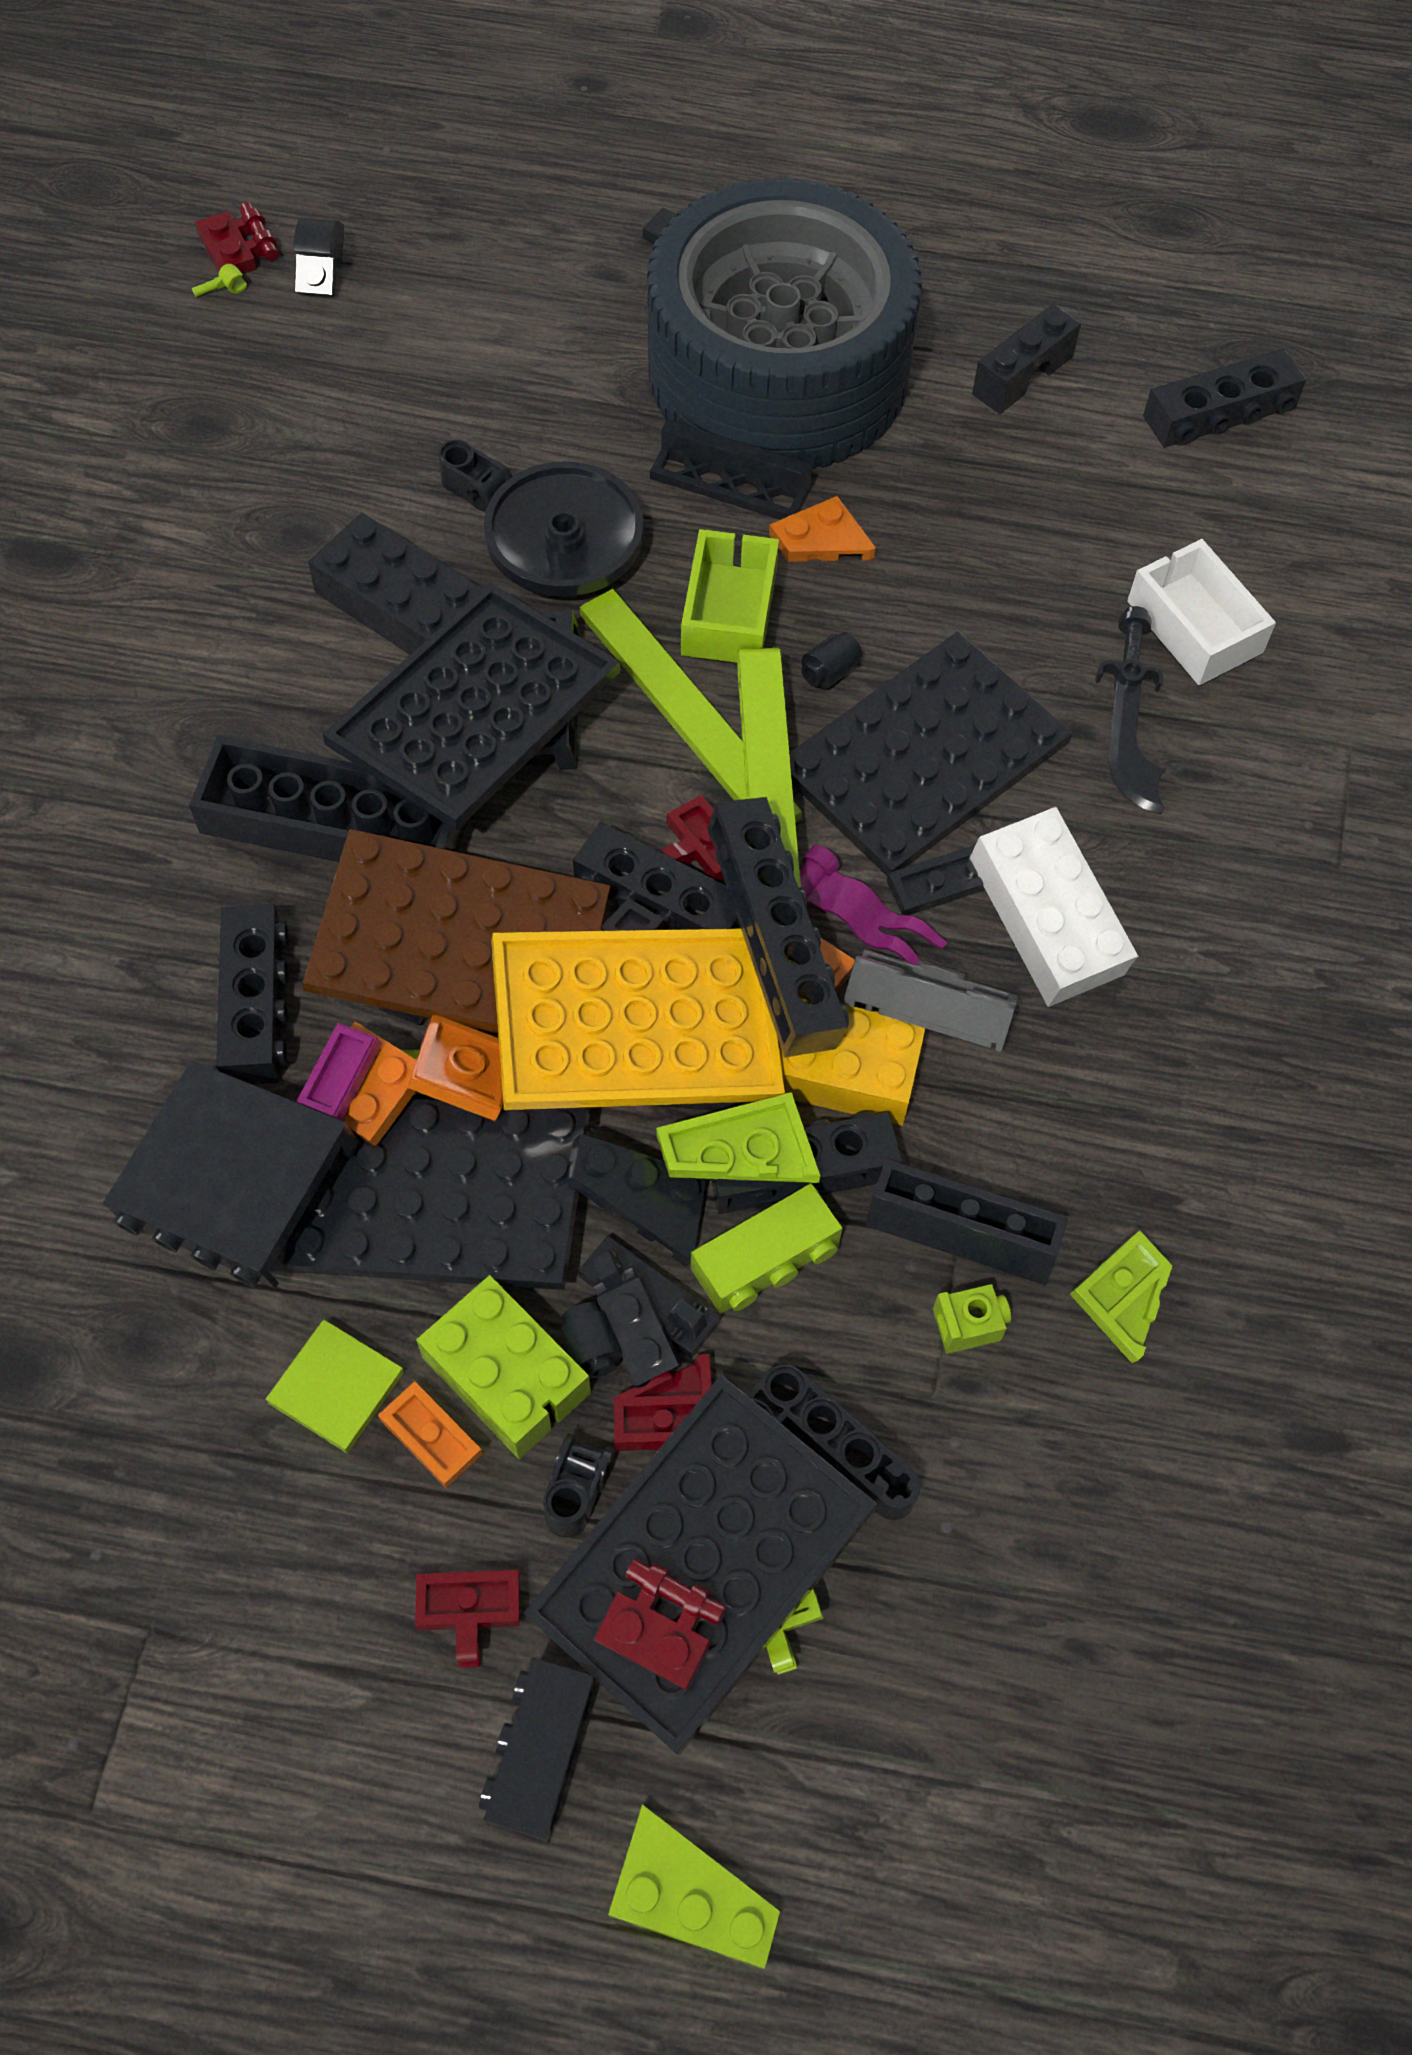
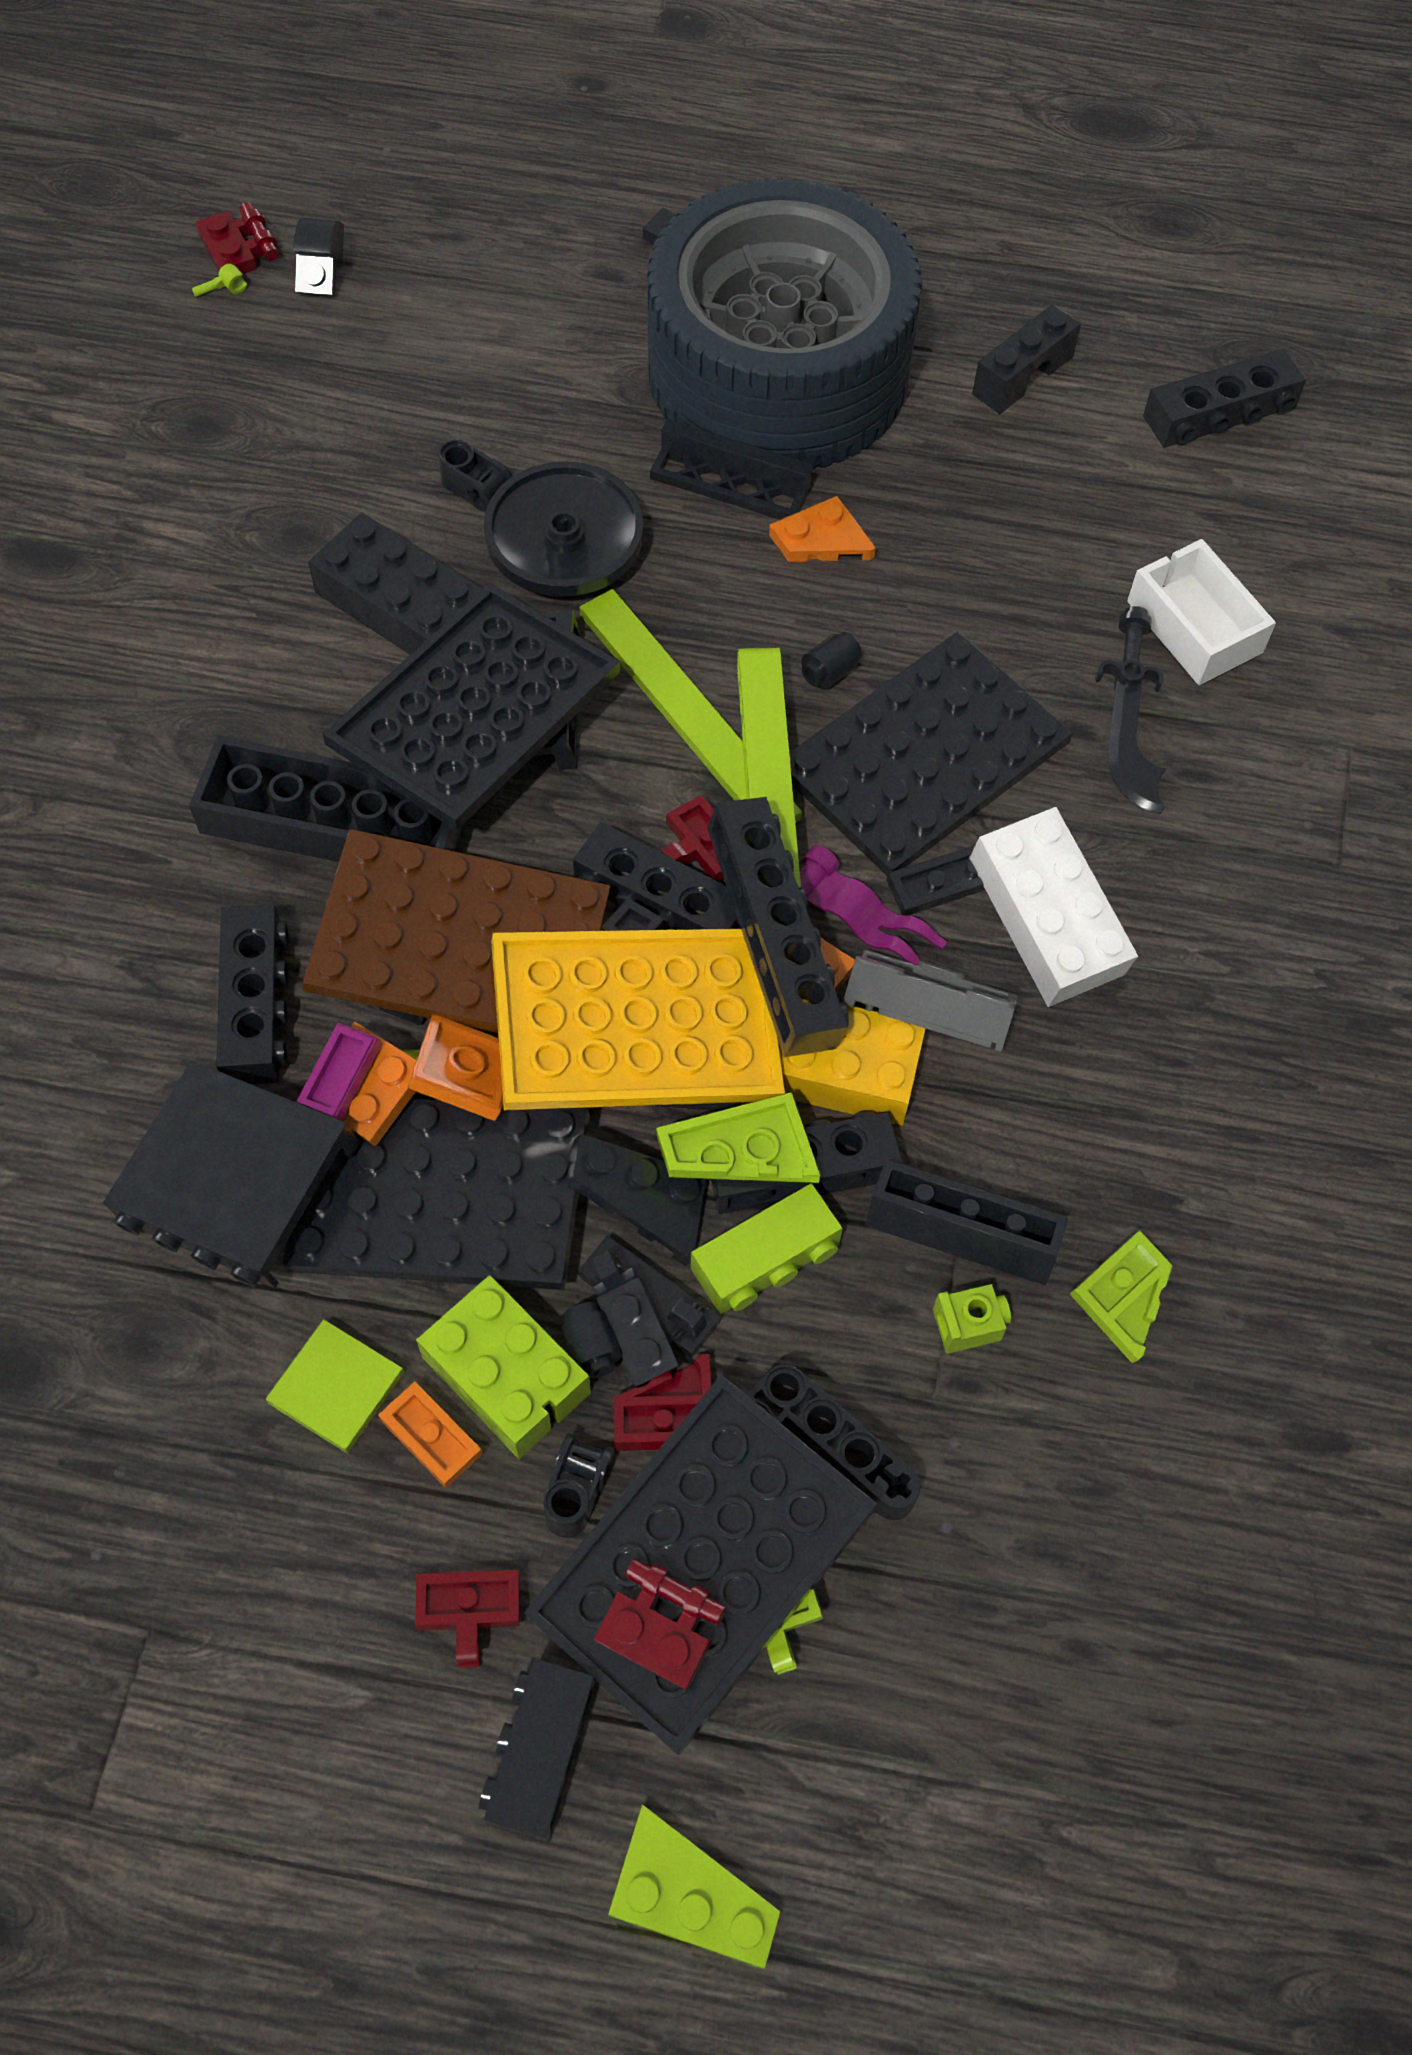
(726, 603): lime piece -> none

